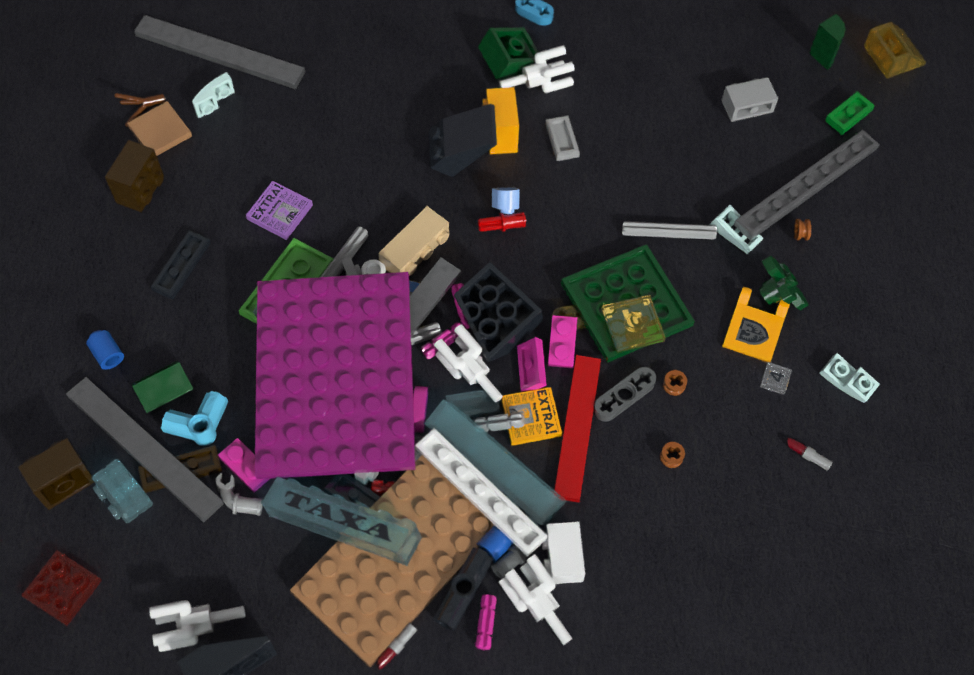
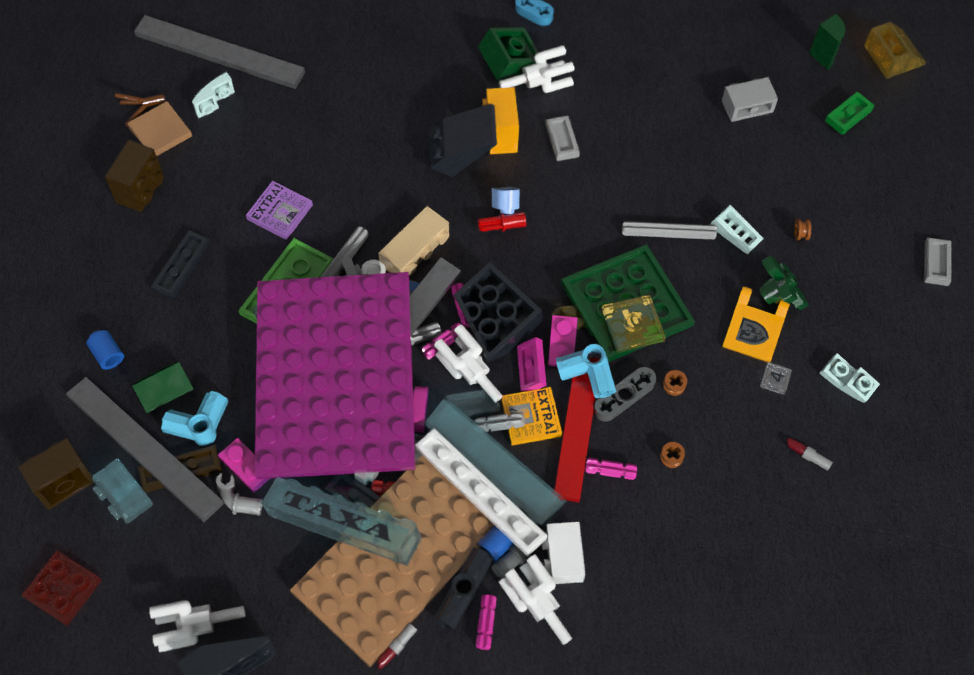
(599, 372): none -> medium azure piece
(611, 468): none -> dark pink axle
(805, 185): flat silver tile -> none
(937, 261): none -> light grey tile

